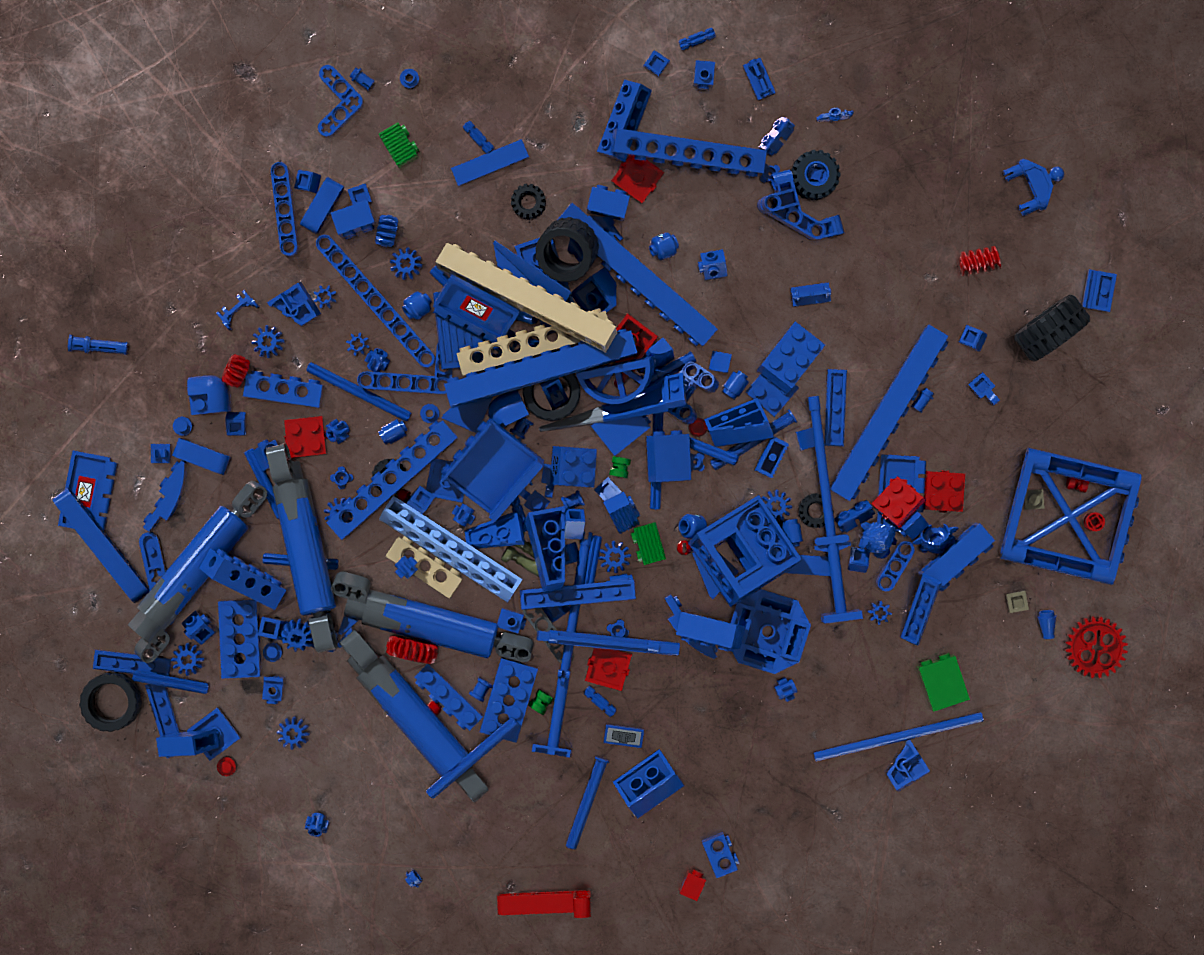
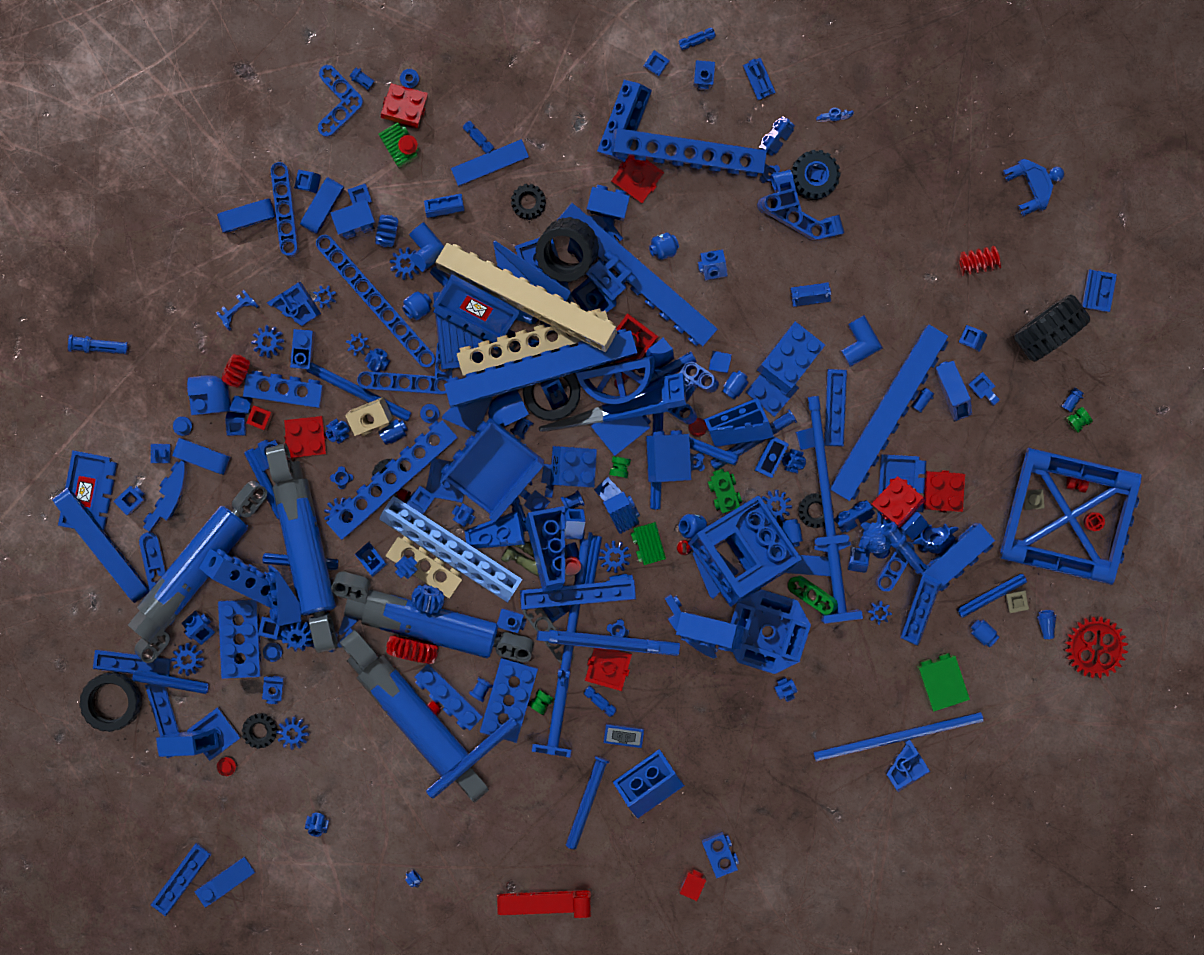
(123, 500): none -> blue brick
(181, 879): none -> blue tile
(224, 882): none -> blue slope
(241, 404): none -> blue slope
(246, 215): none -> blue beam
(259, 417): none -> red brick
(259, 742): none -> black tyre
(283, 601): none -> blue slope
(302, 348): none -> blue slope
(371, 559): none -> blue slope
(377, 409): none -> tan brick
(404, 105): none -> red plate
(408, 144): none -> red plate
(427, 599): none -> blue gear
(429, 244): none -> blue brick
(444, 205): none -> blue plate
(572, 565): none -> red plate
(606, 279): none -> blue plate
(722, 485): none -> green brick
(794, 461): none -> blue gear
(804, 595): none -> green beam
(866, 343): none -> blue brick
(900, 542): none -> blue pin
(954, 390): none -> blue slope
(984, 633): none -> blue brick
(992, 595): none -> blue axle
(1073, 399): none -> blue pin
(1079, 420): none -> green wheel

